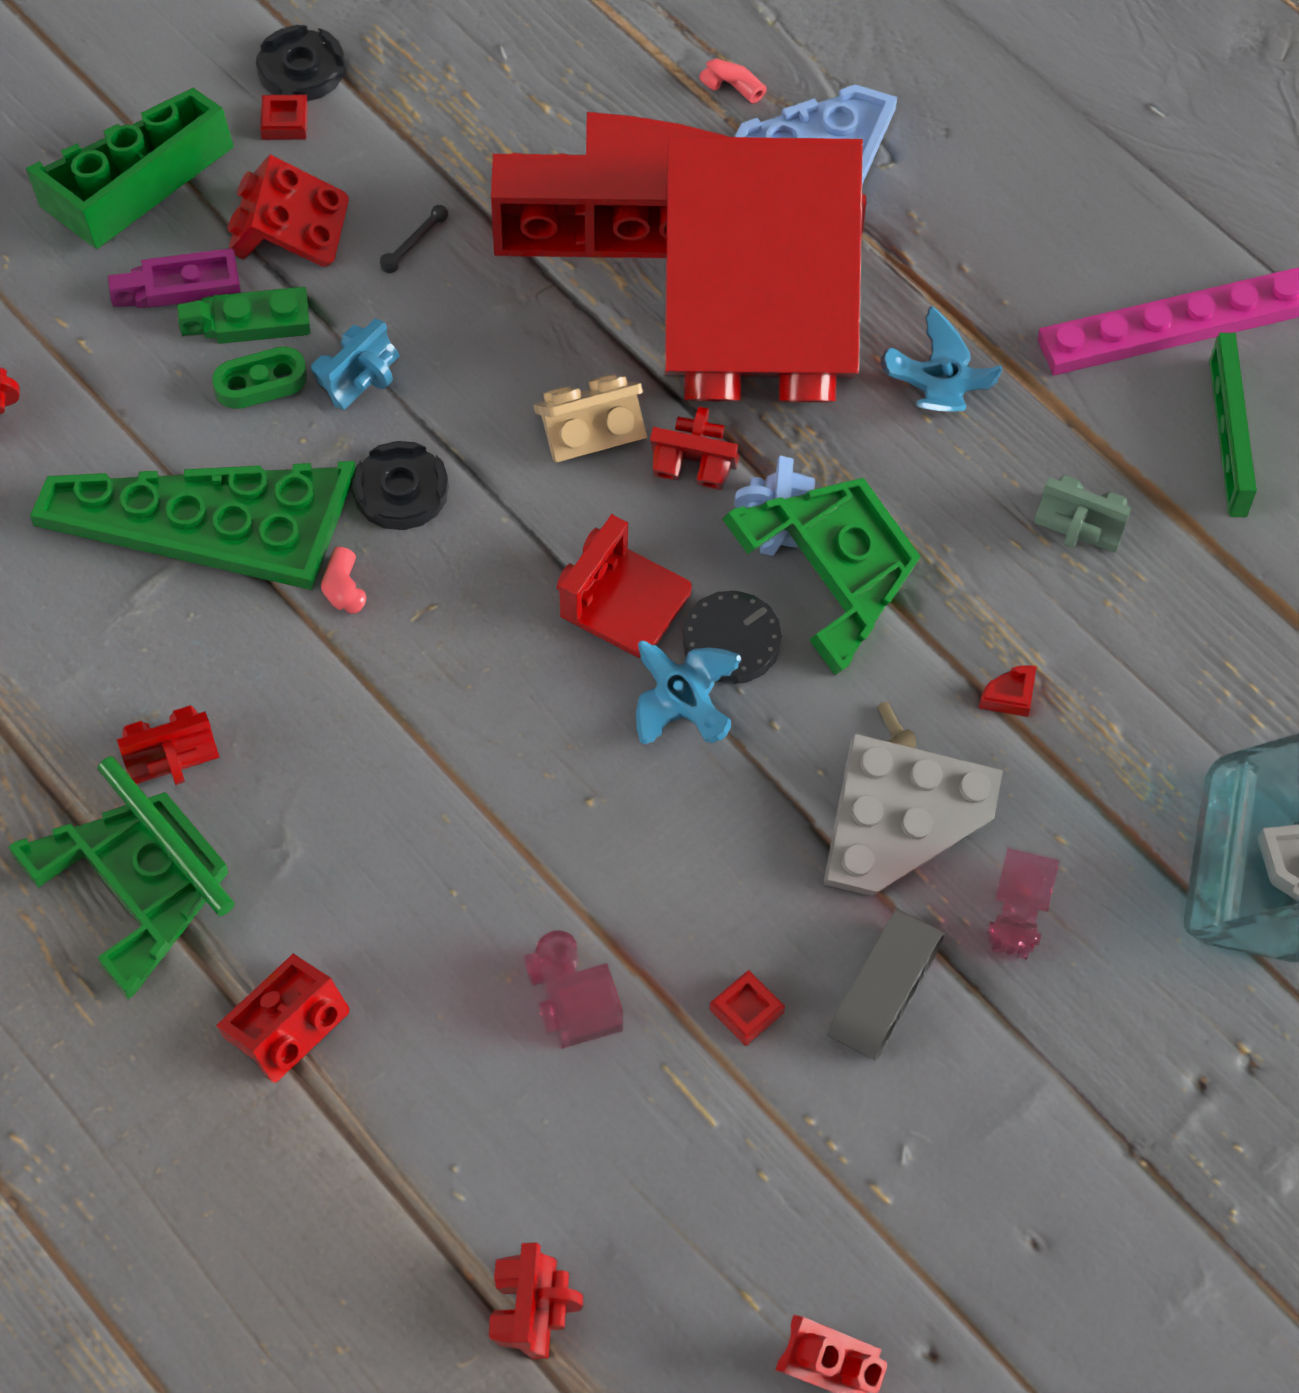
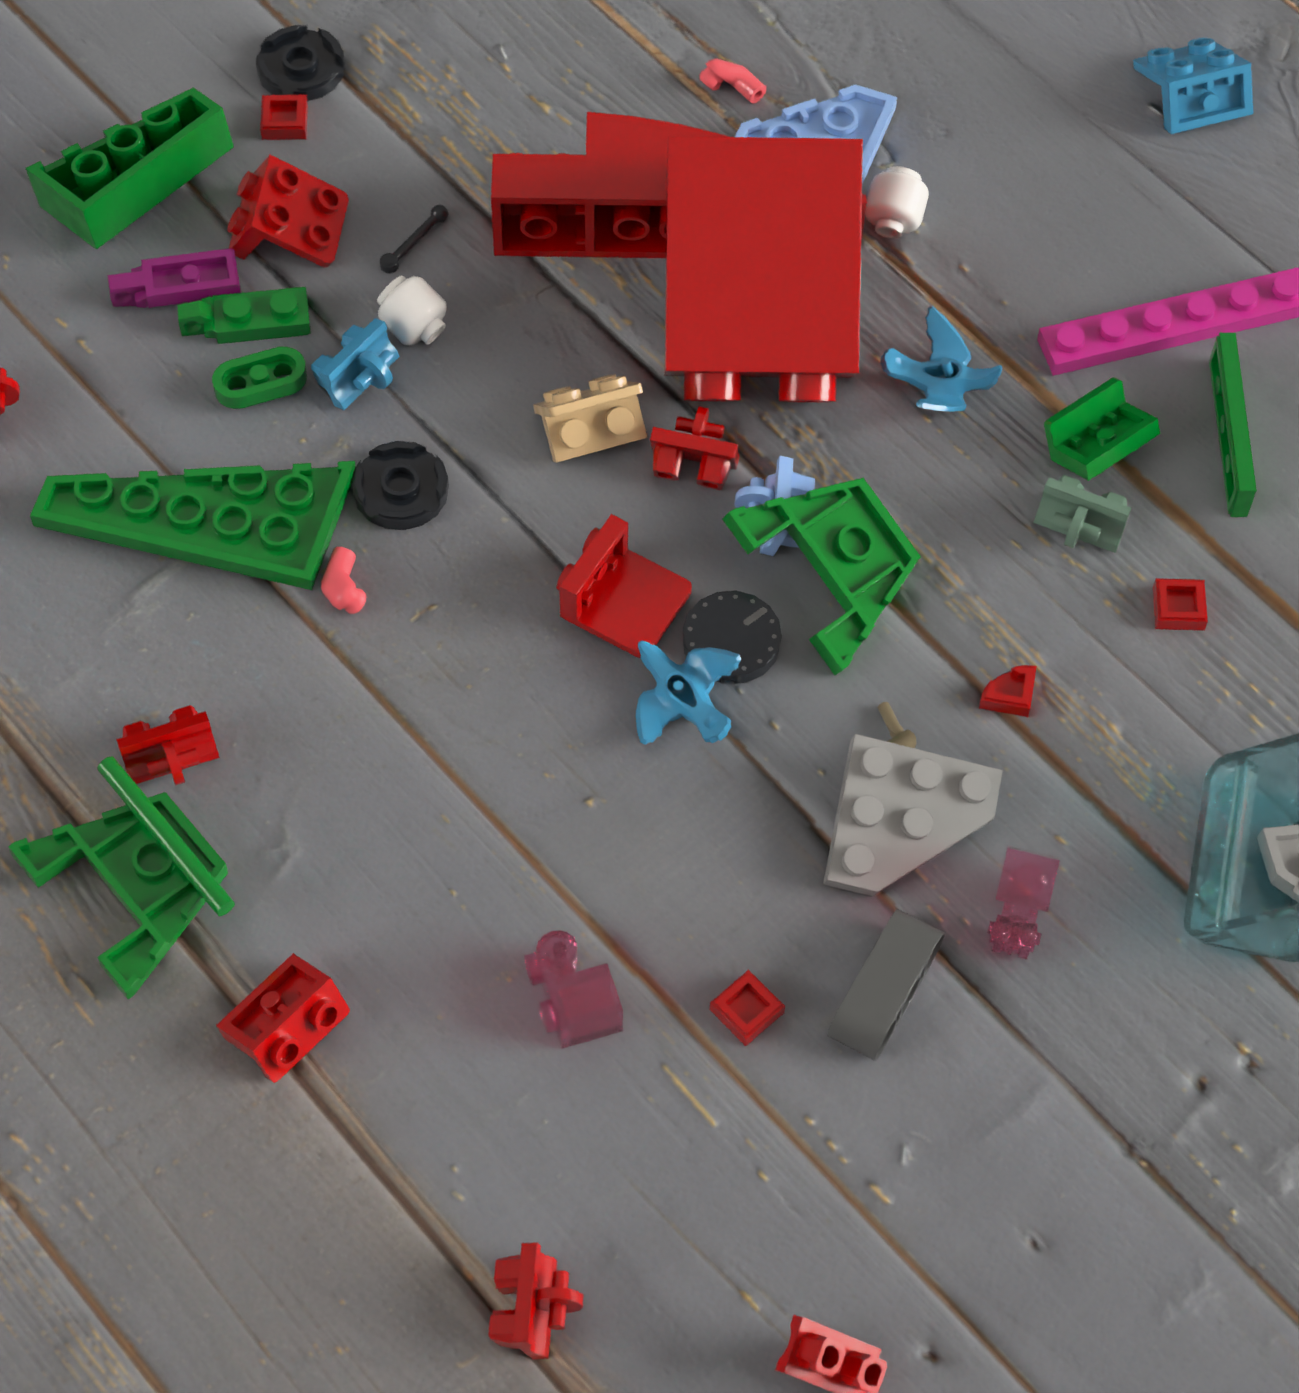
(412, 310): none -> white head
(896, 202): none -> white head
(1098, 430): none -> green bracket
(1180, 604): none -> red tile
(1199, 83): none -> dark azure bracket

